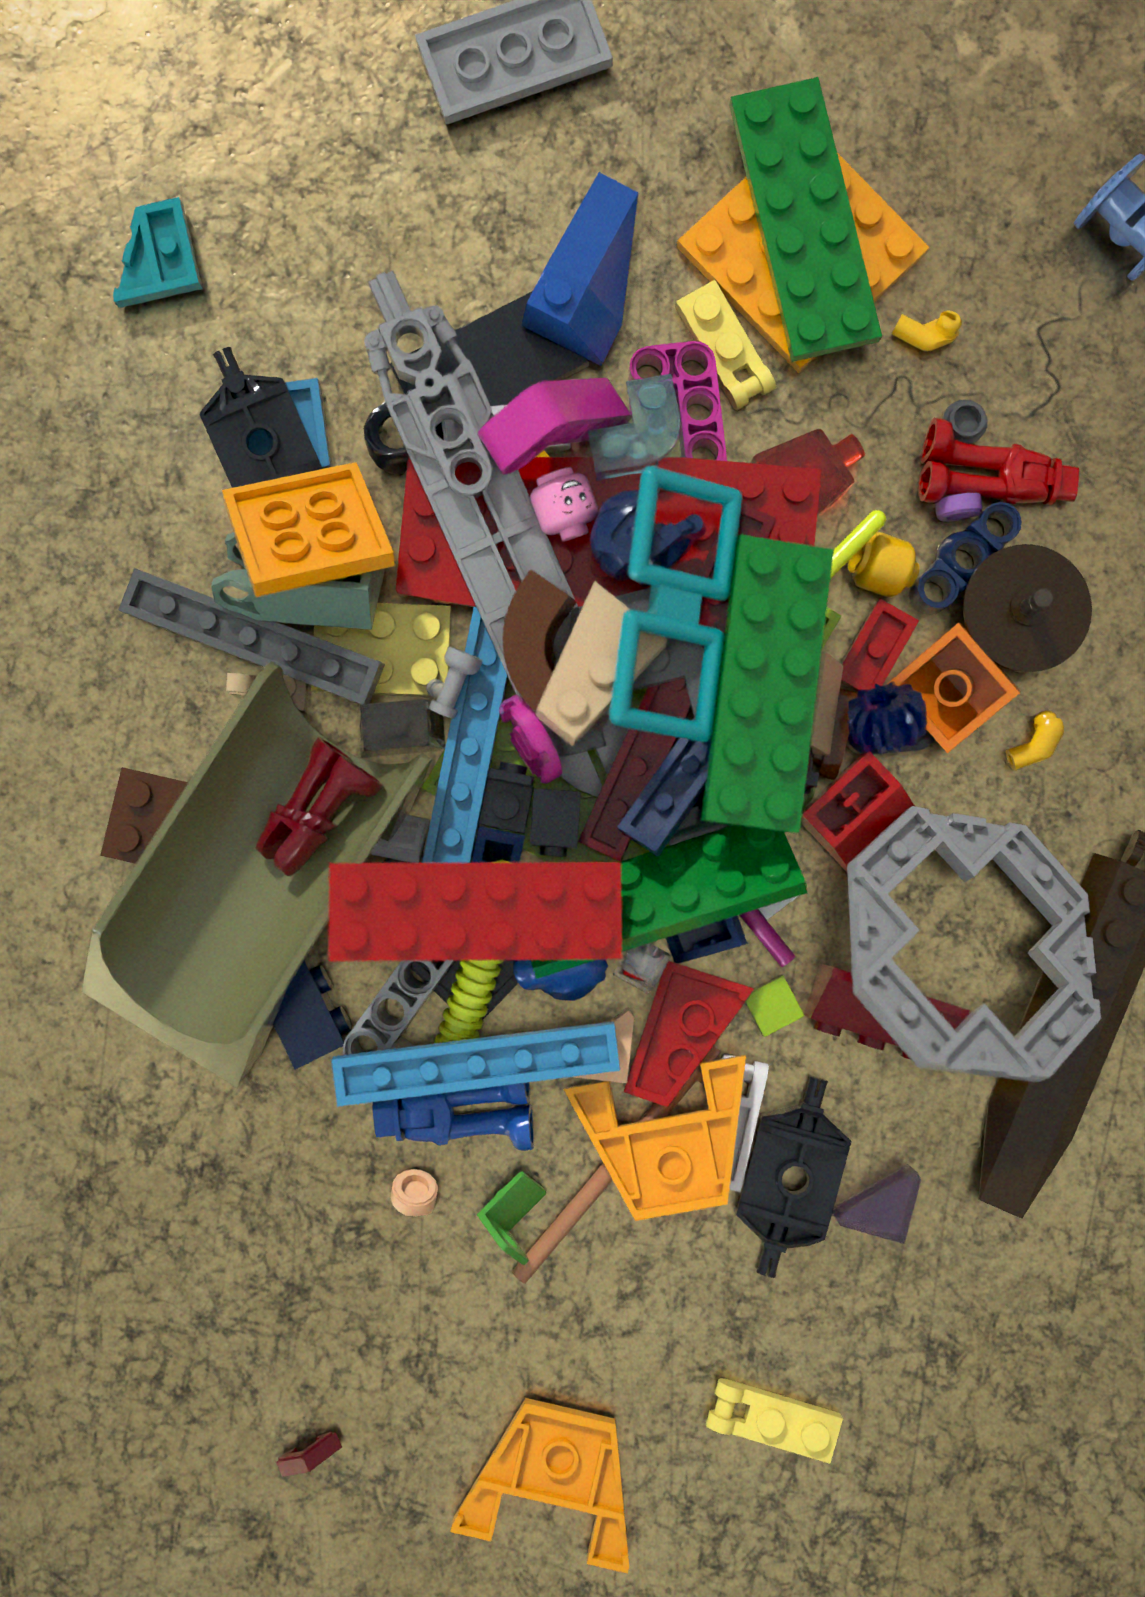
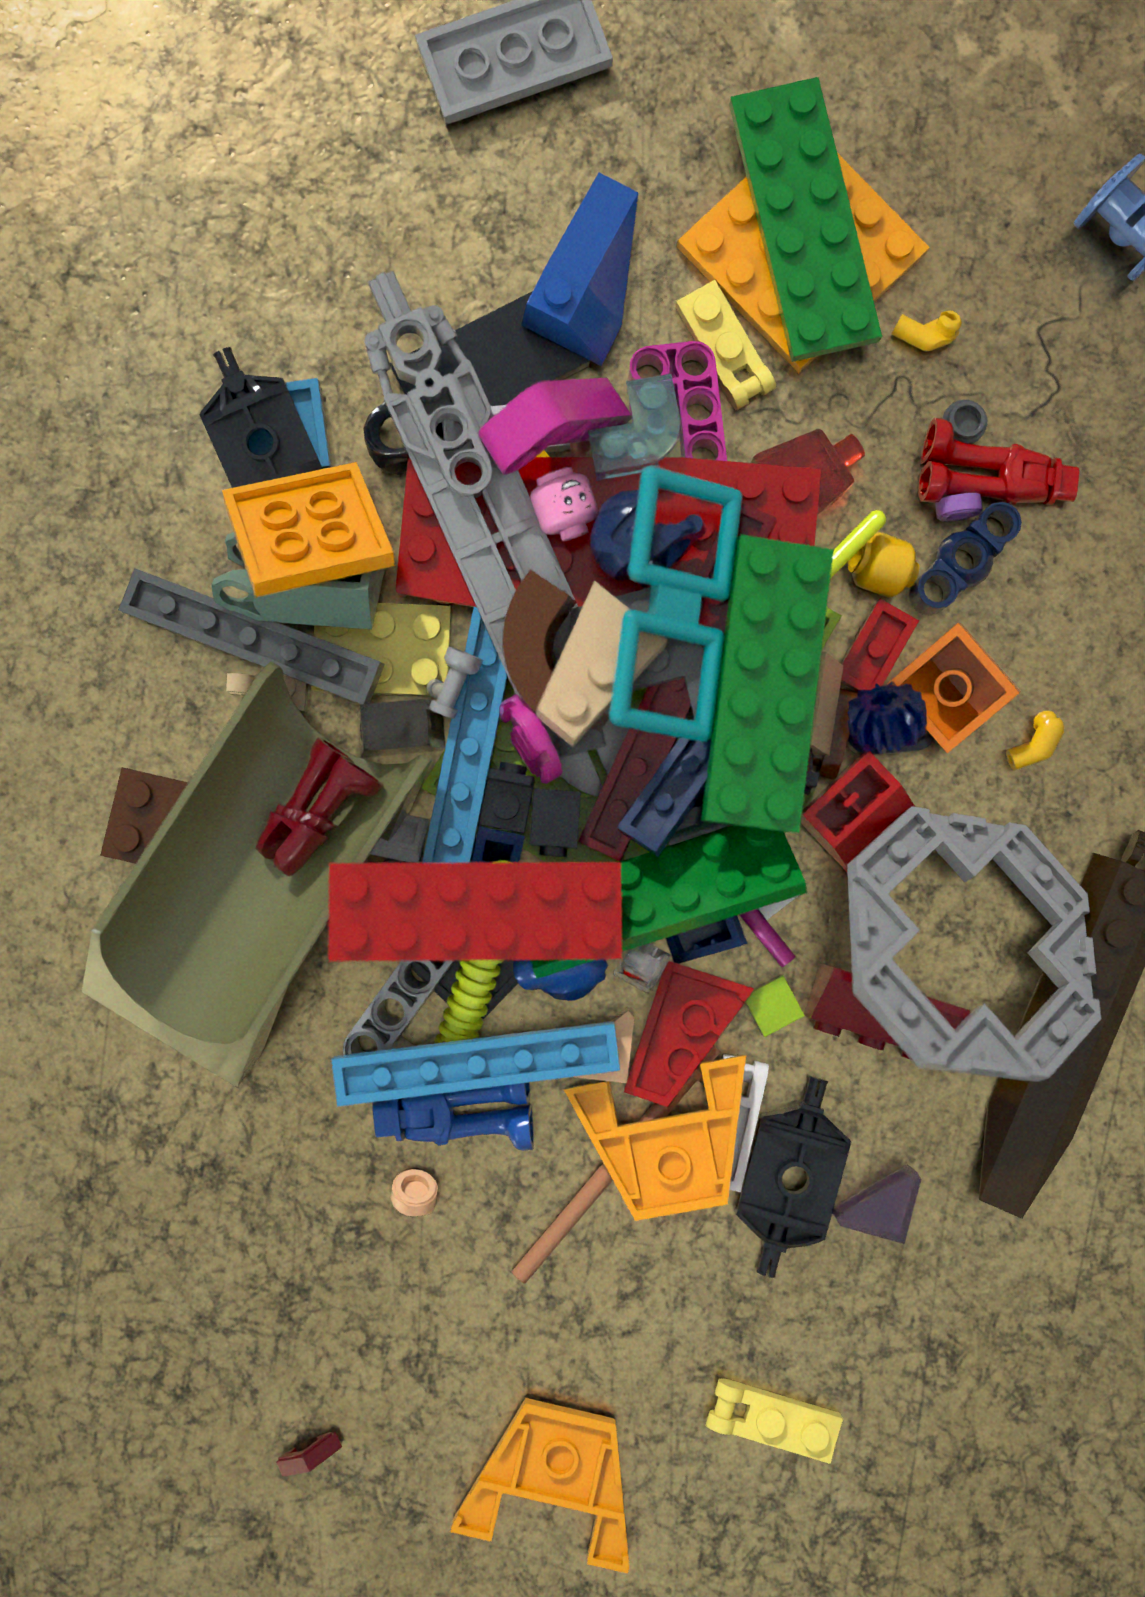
(158, 256): teal wing -> none
(307, 1018): dark blue brick -> none
(508, 1209): bright green bracket -> none
(1027, 608): dark brown piece -> none

